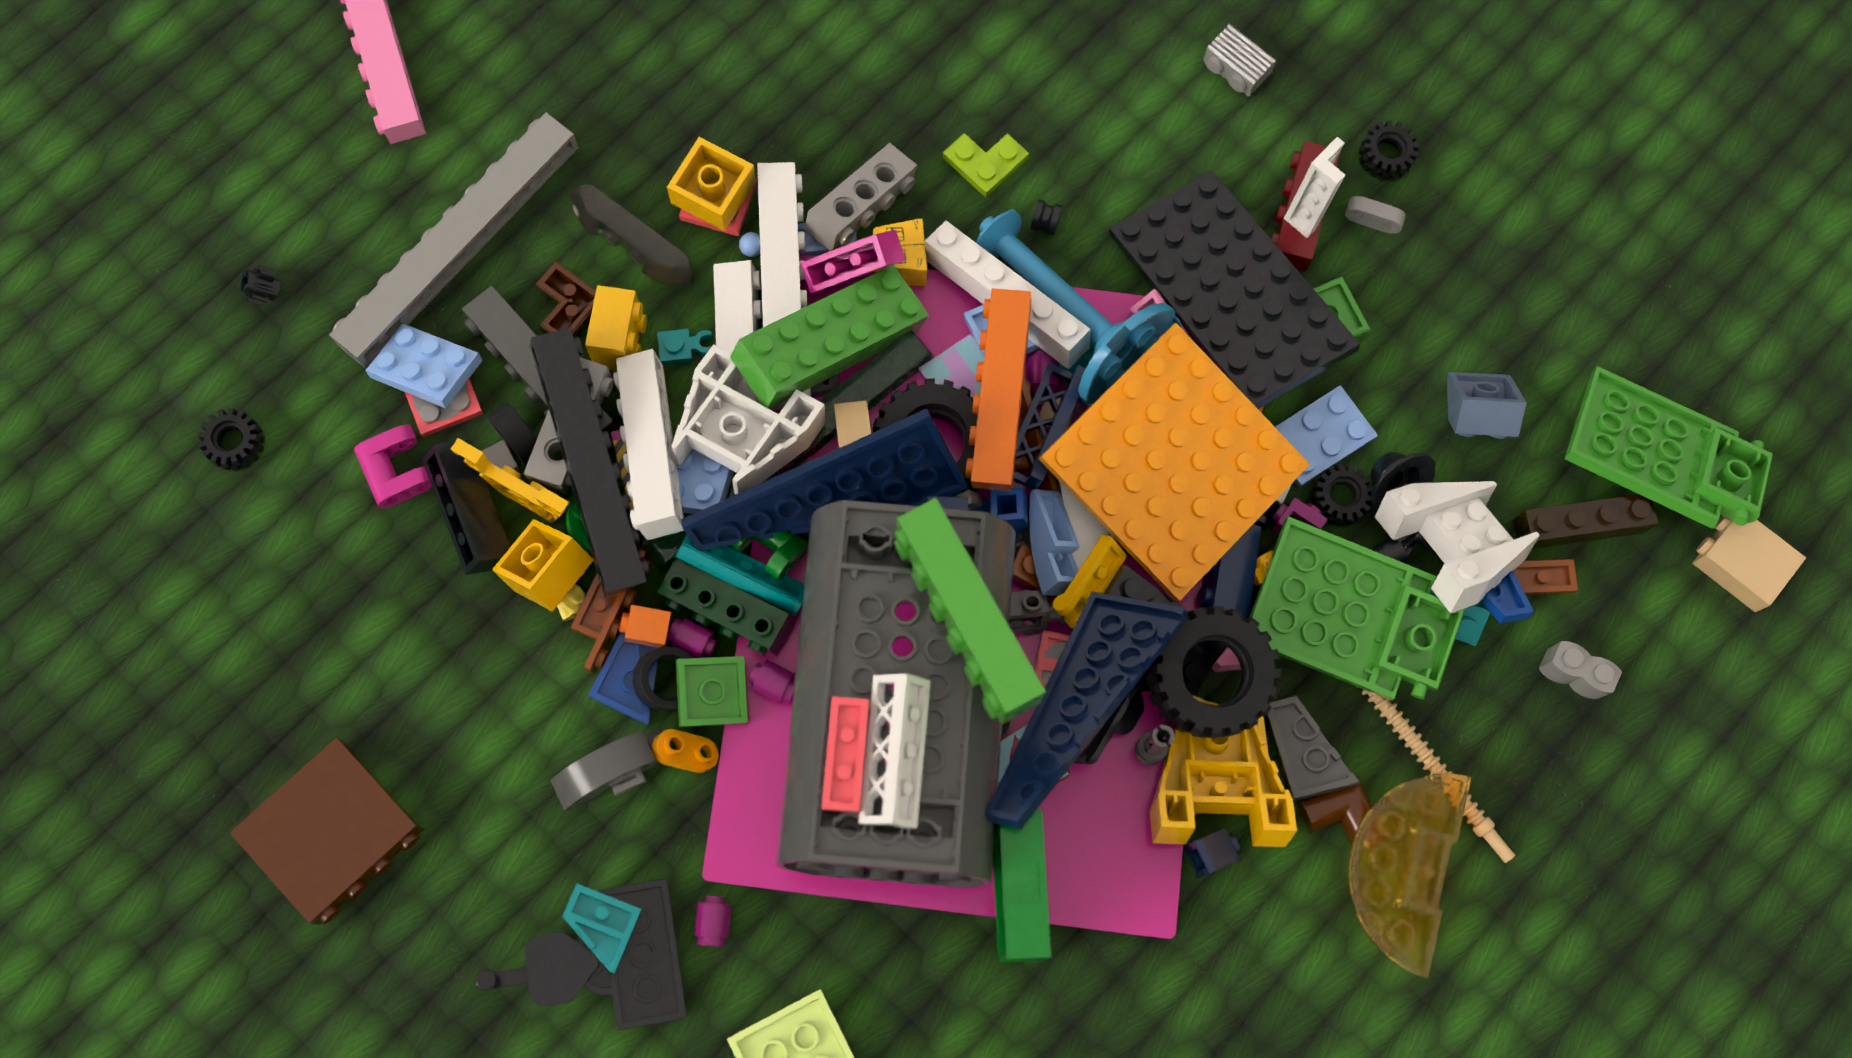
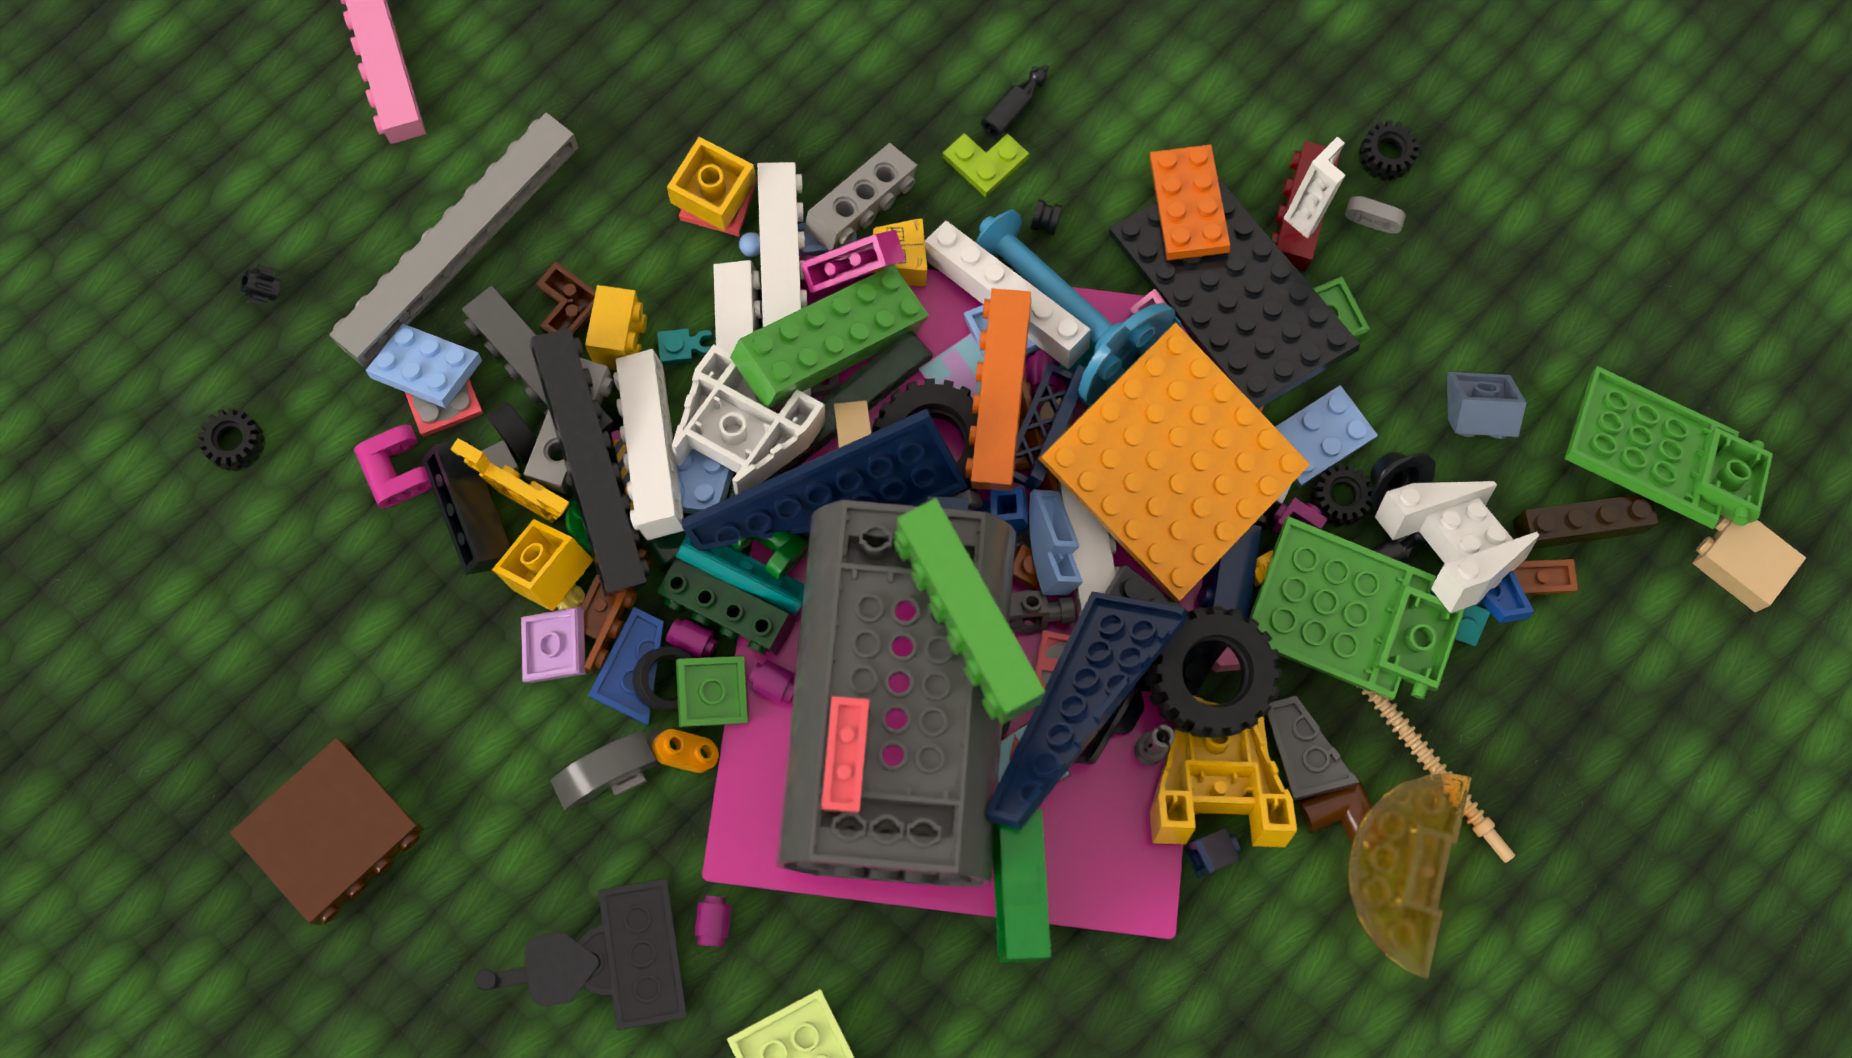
(553, 645): none -> lavender tile
(601, 923): teal wing -> none
(618, 226): clear smoke brick -> none
(645, 626): orange brick -> none
(901, 749): white fence -> none
(1013, 104): none -> black wheel
(1092, 577): yellow plate -> none
(1189, 202): none -> orange plate
(1238, 60): light grey brick -> none
(1585, 674): light grey brick -> none

